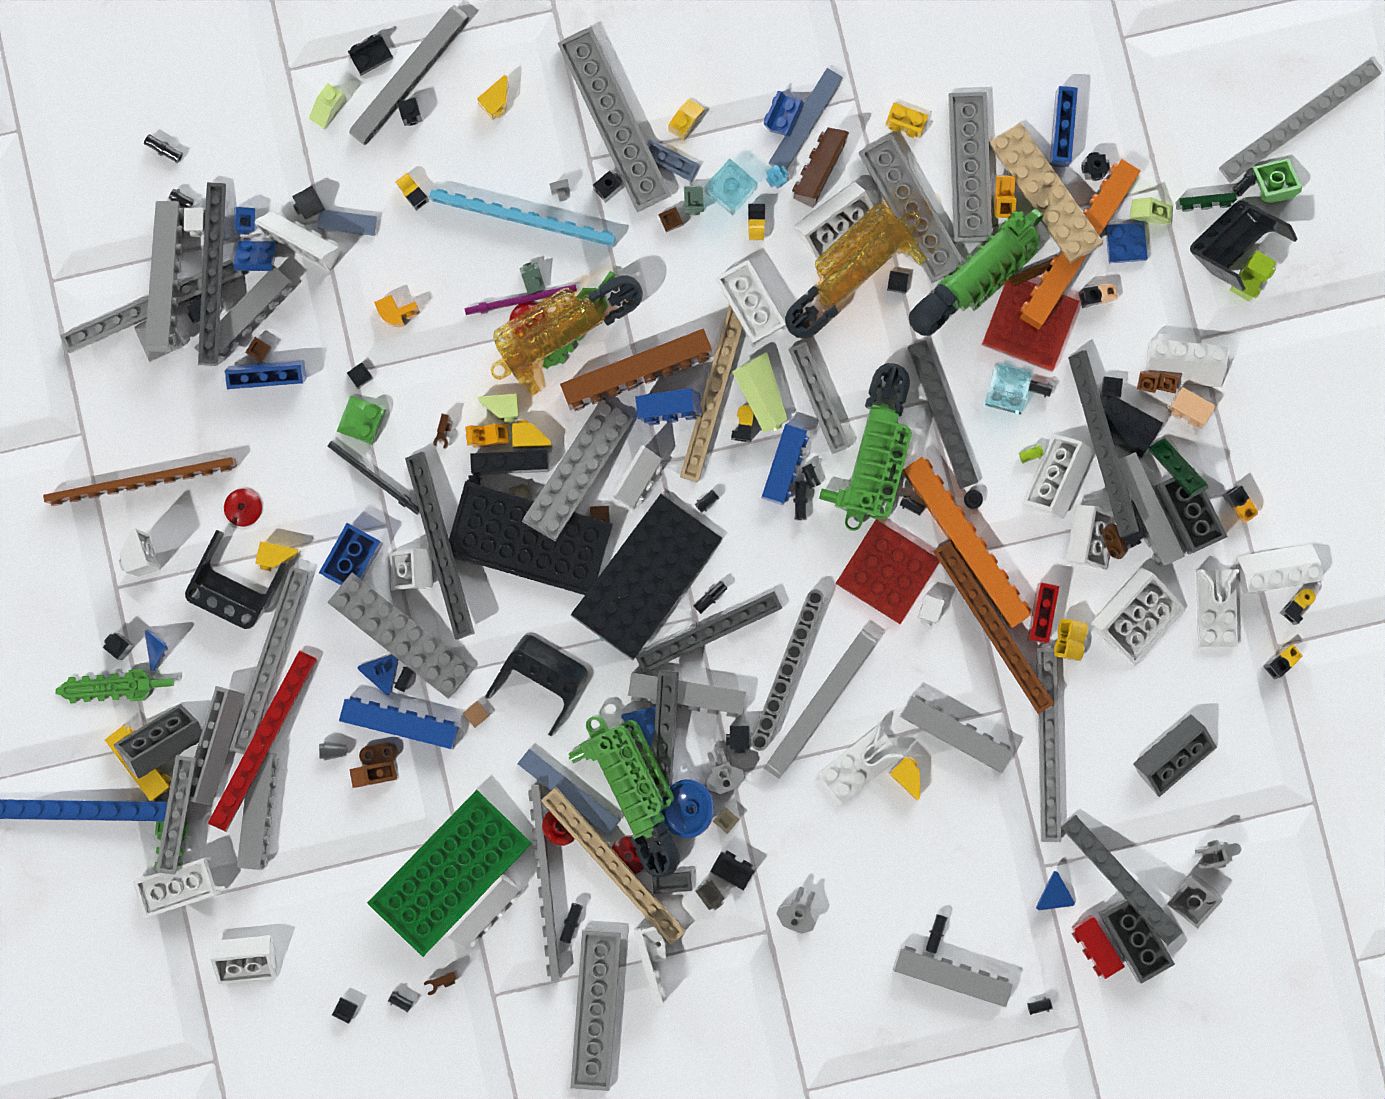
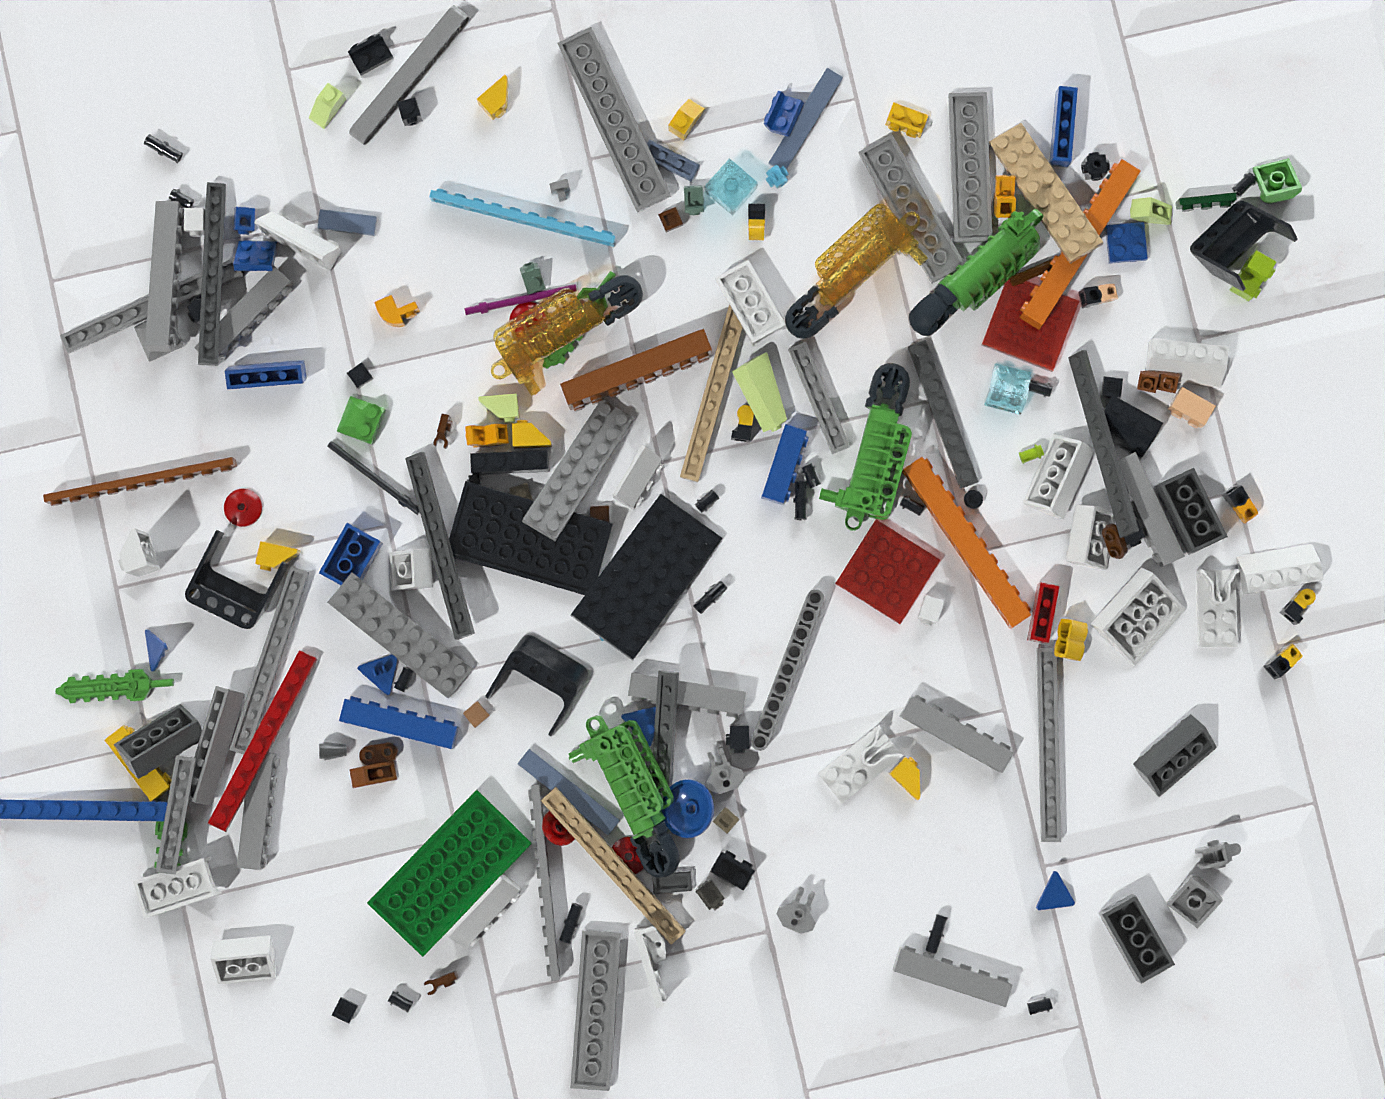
(117, 645): black brick -> none
(258, 350): reddish brown plate -> none
(307, 203): black brick -> none
(411, 191): leg -> none
(608, 186): black brick -> none
(668, 406): blue brick -> none
(709, 632): dark grey plate -> none
(820, 167): reddish brown slope -> none
(820, 703): light grey beam -> none
(833, 219): white slope -> none
(897, 282): black plate -> none
(993, 627): dark orange plate -> none
(1097, 947): red brick -> none
(1122, 880): dark grey plate -> none
(1178, 467): dark green tile -> none
(1300, 120): light grey plate -> none

